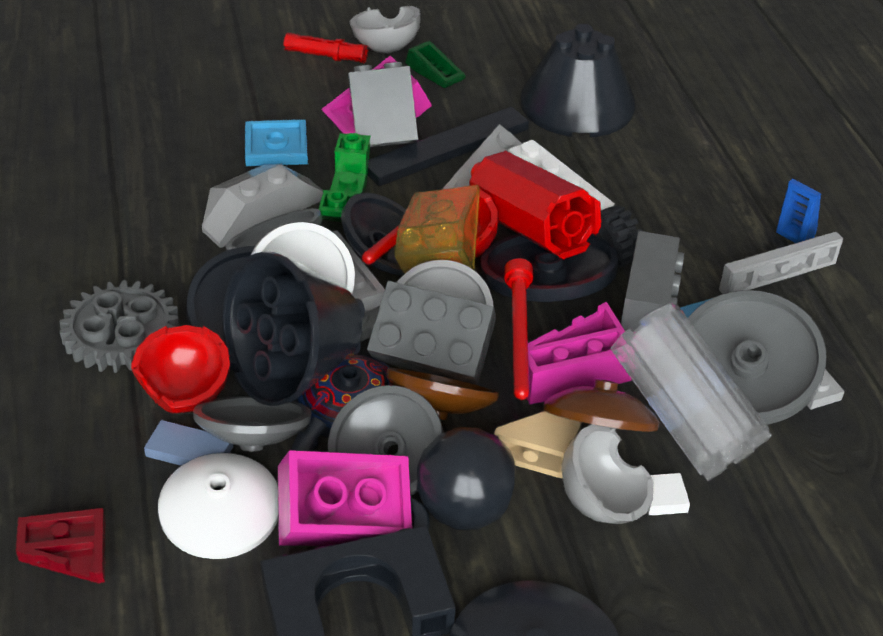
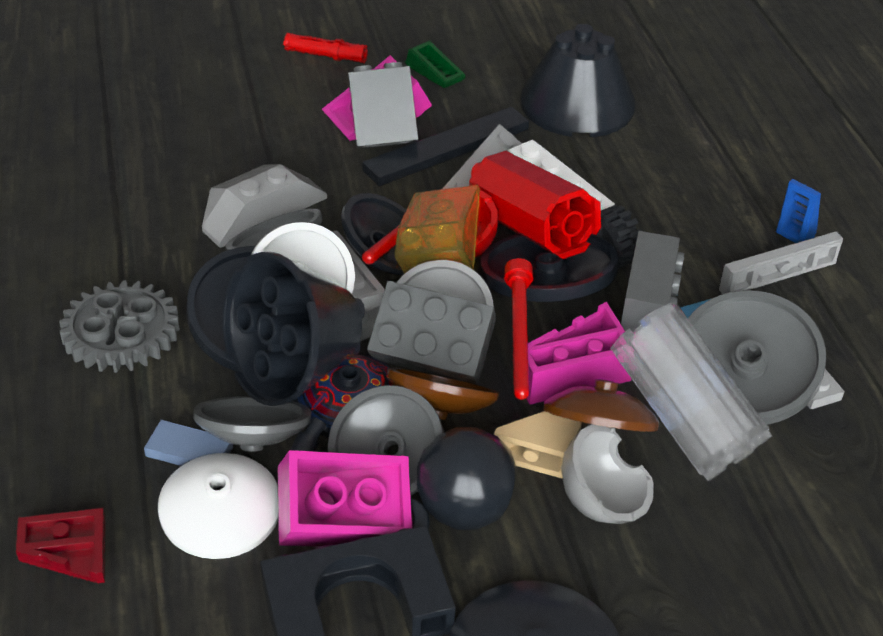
(182, 367): red cylinder -> none
(275, 142): dark azure plate -> none
(349, 176): green slope -> none
(384, 33): light grey cylinder -> none
(668, 495): white tile -> none

